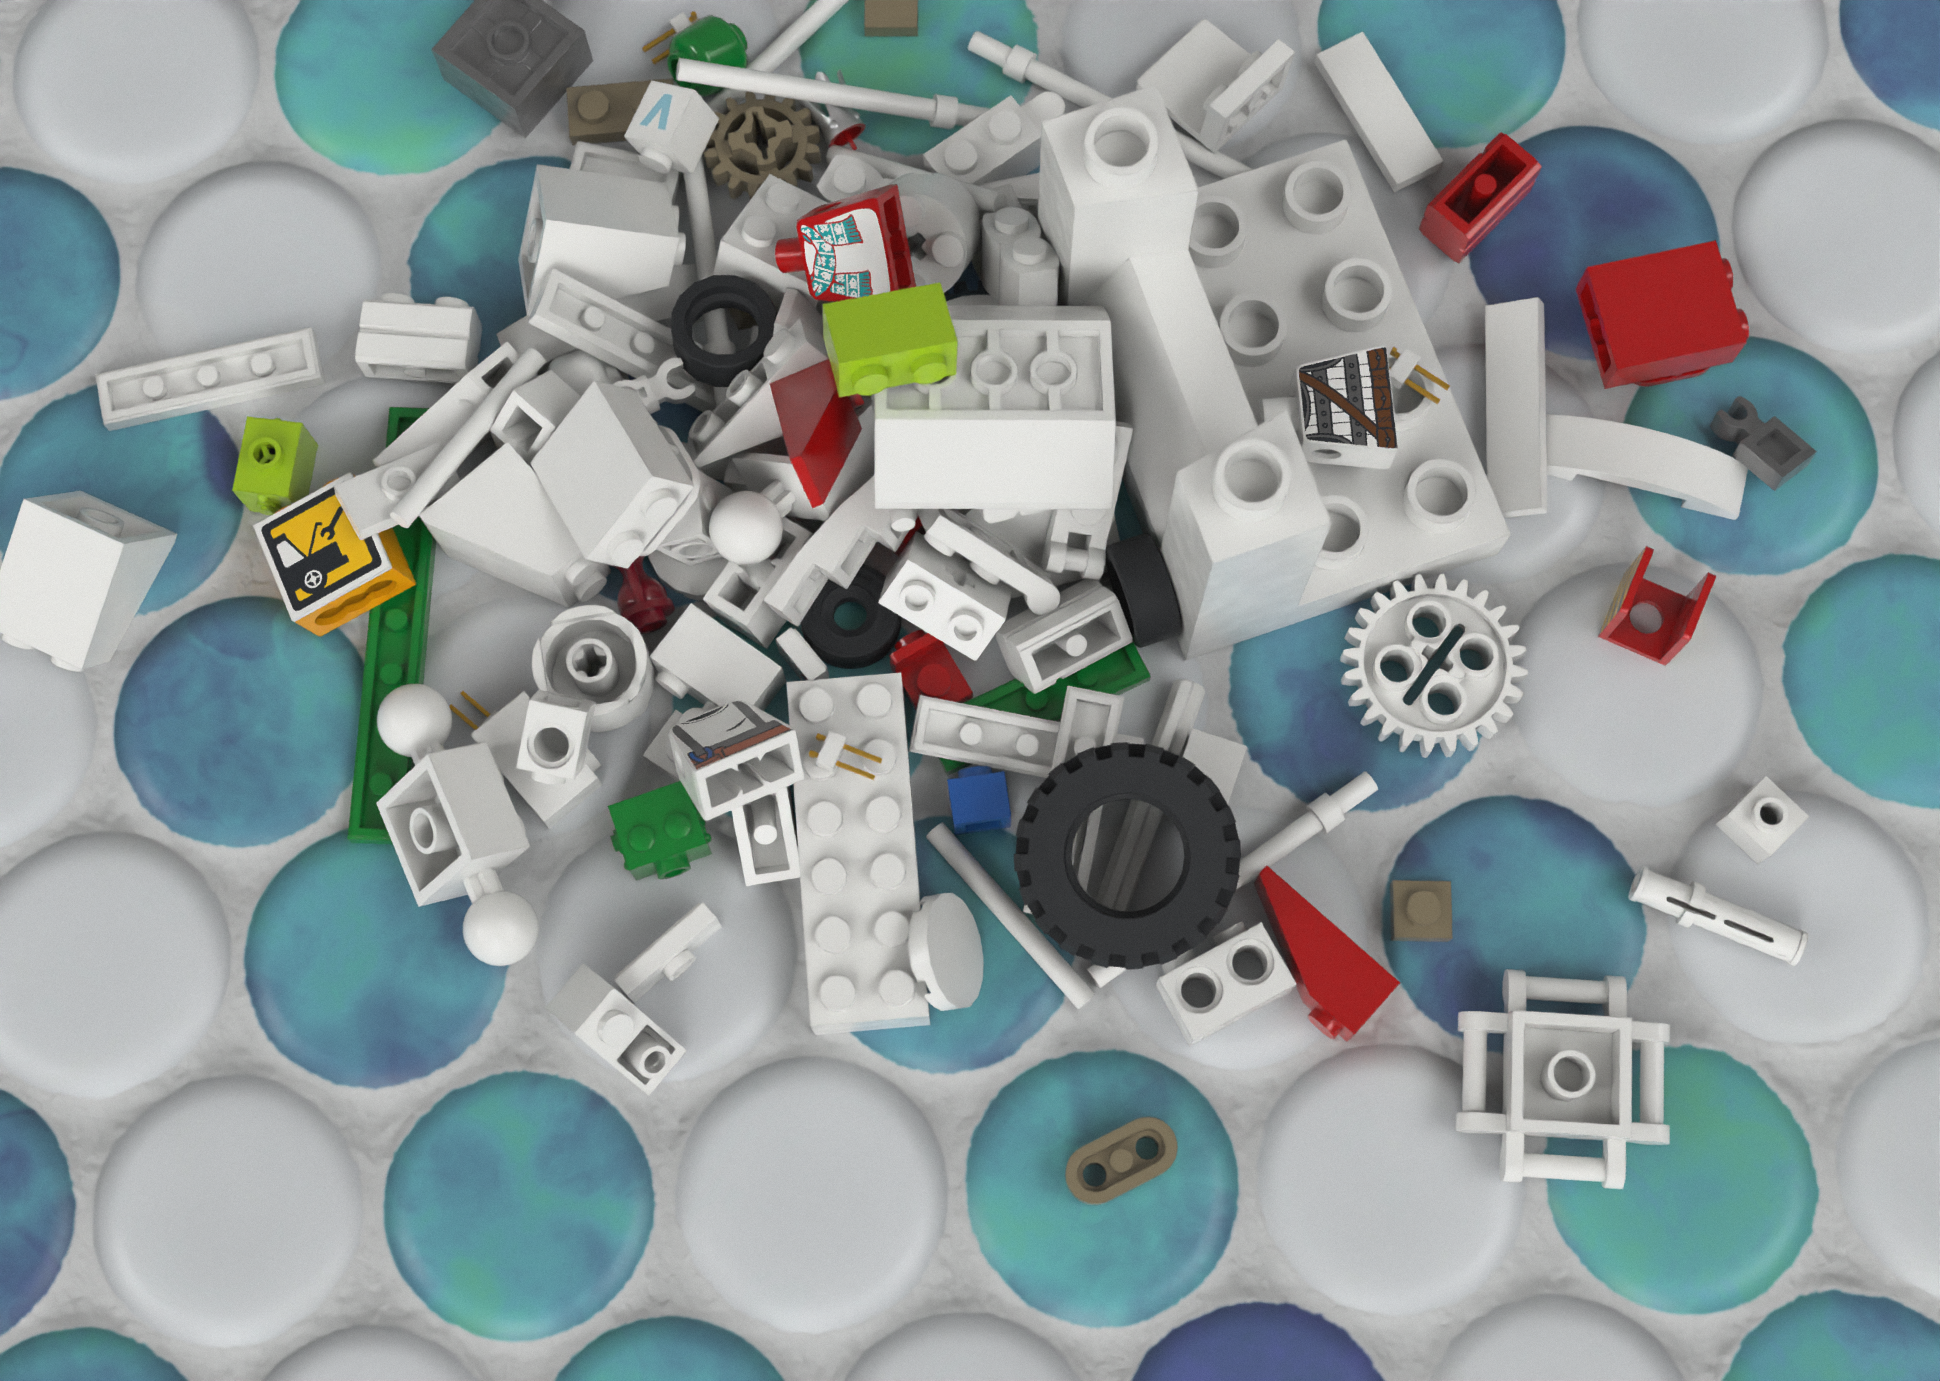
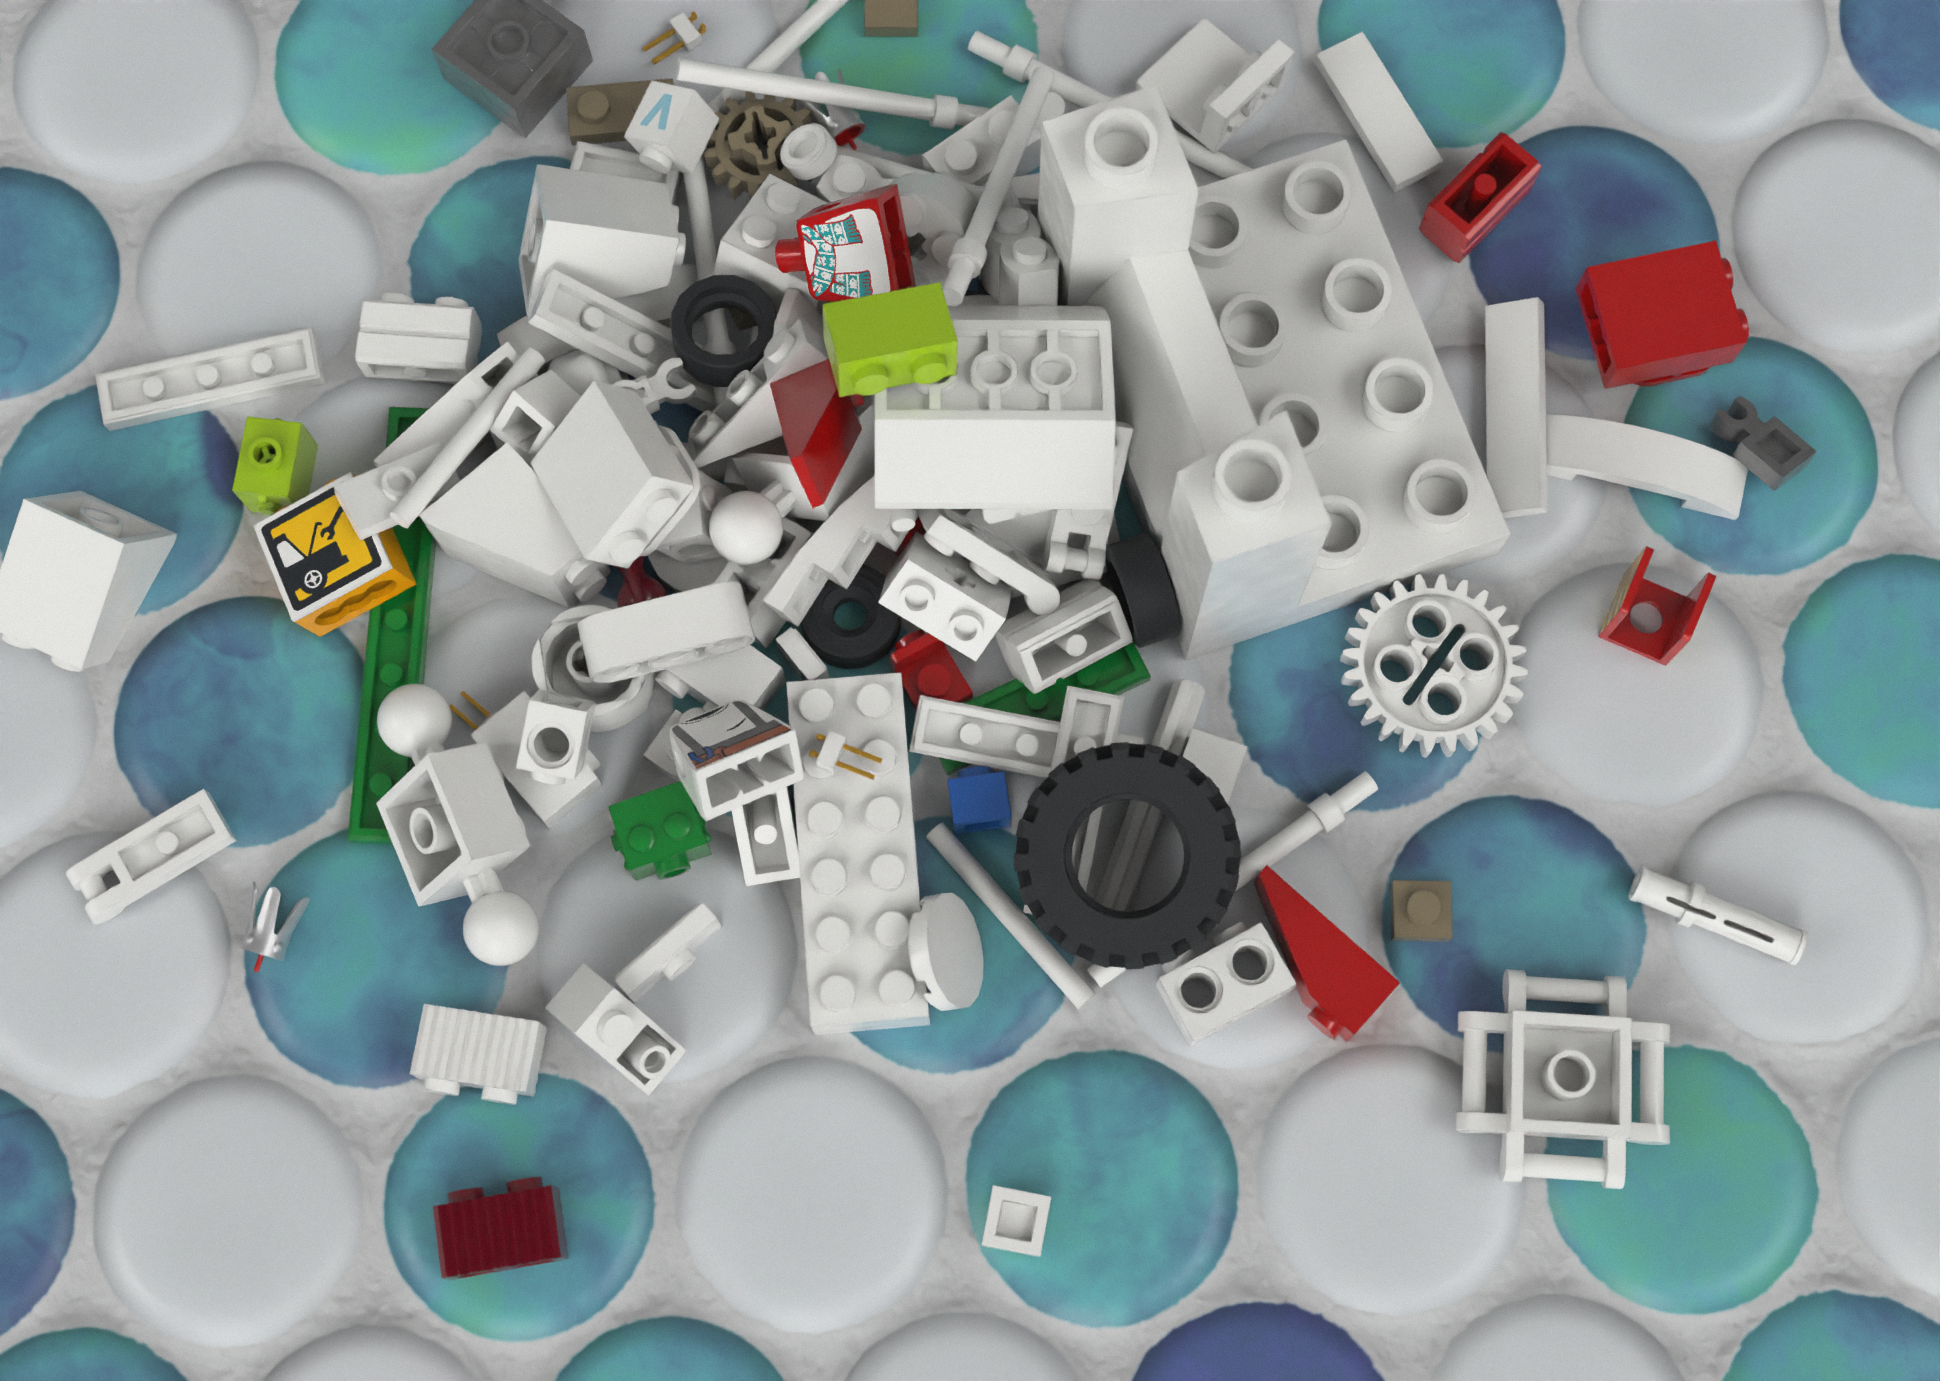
(151, 855): none -> white plate
(261, 937): none -> flat silver piece
(478, 1052): none -> white brick
(499, 1230): none -> dark red brick
(666, 632): none -> white beam
(708, 41): green head -> none
(808, 151): none -> white tile
(970, 252): none -> white bar
(1016, 1221): none -> white plate
(1120, 1161): dark tan plate -> none
(1342, 409): torso -> none
(1404, 366): piece -> none
(1748, 829): white plate -> none

